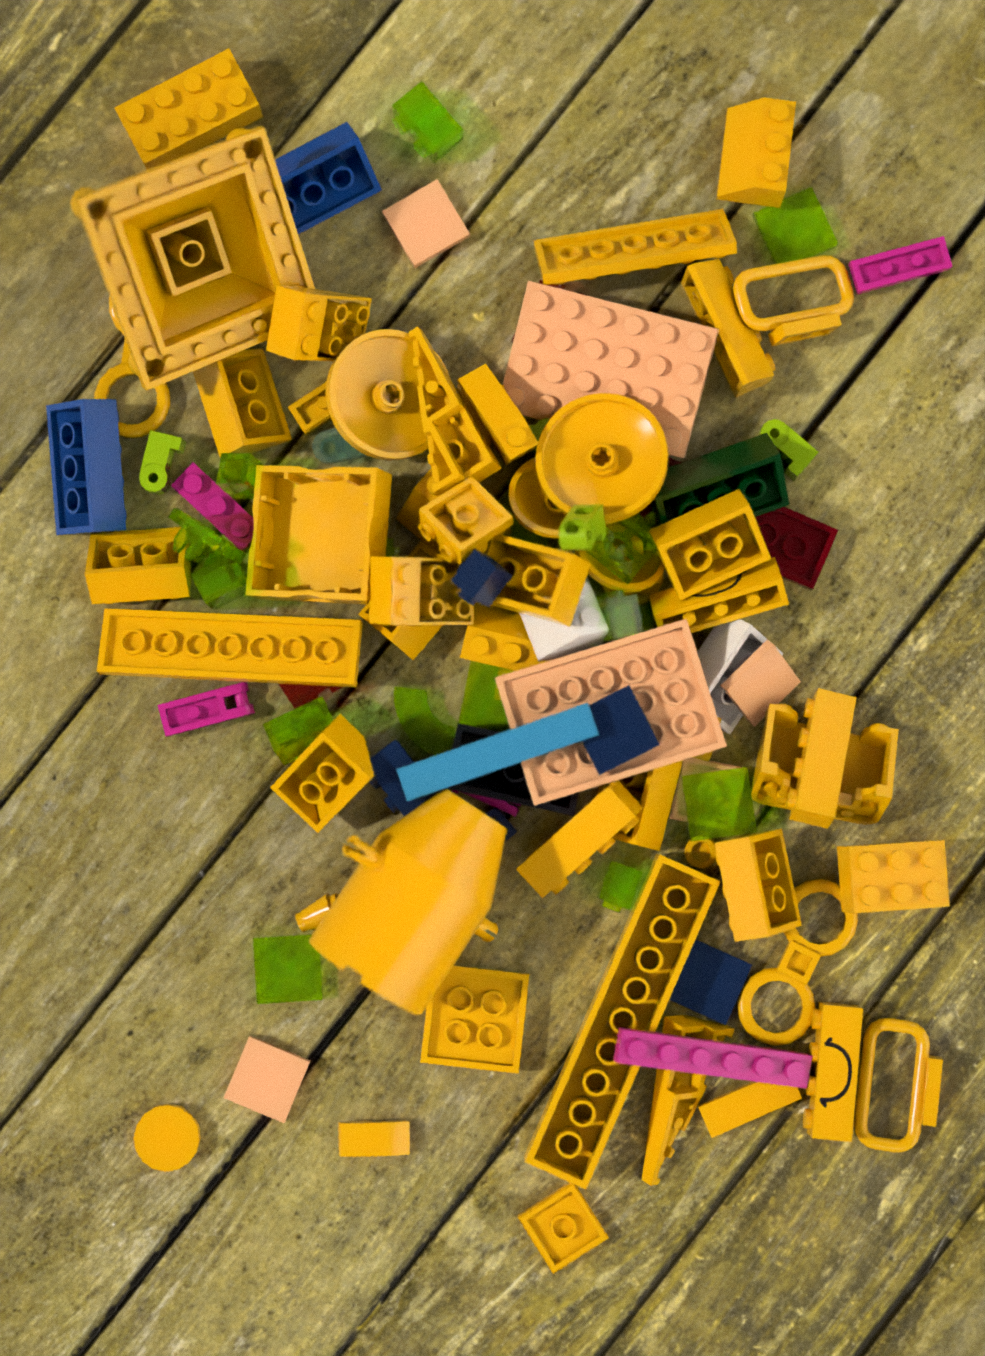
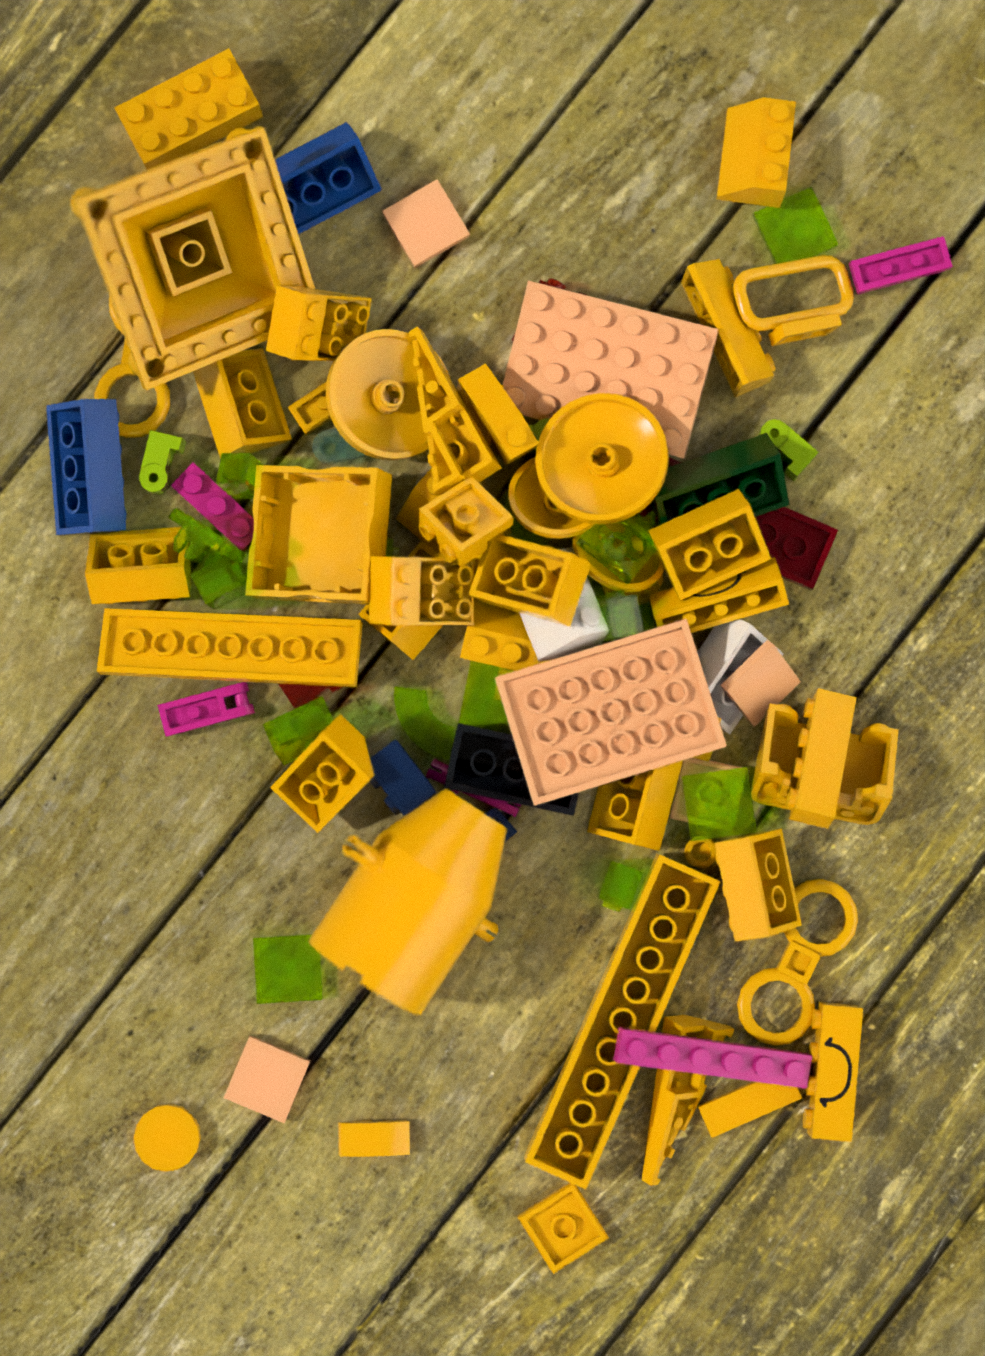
(314, 913): yellow cone -> none
(427, 123): clear neon green brick -> none
(476, 1020): yellow plate -> none
(480, 579): dark blue brick -> none
(497, 752): dark azure tile -> none
(580, 529): lime leg -> none
(580, 838): yellow brick -> none
(621, 730): dark blue tile -> none
(634, 247): yellow plate -> none
(710, 982): dark blue tile -> none
(893, 876): yellow brick -> none
(924, 1086): yellow bar -> none

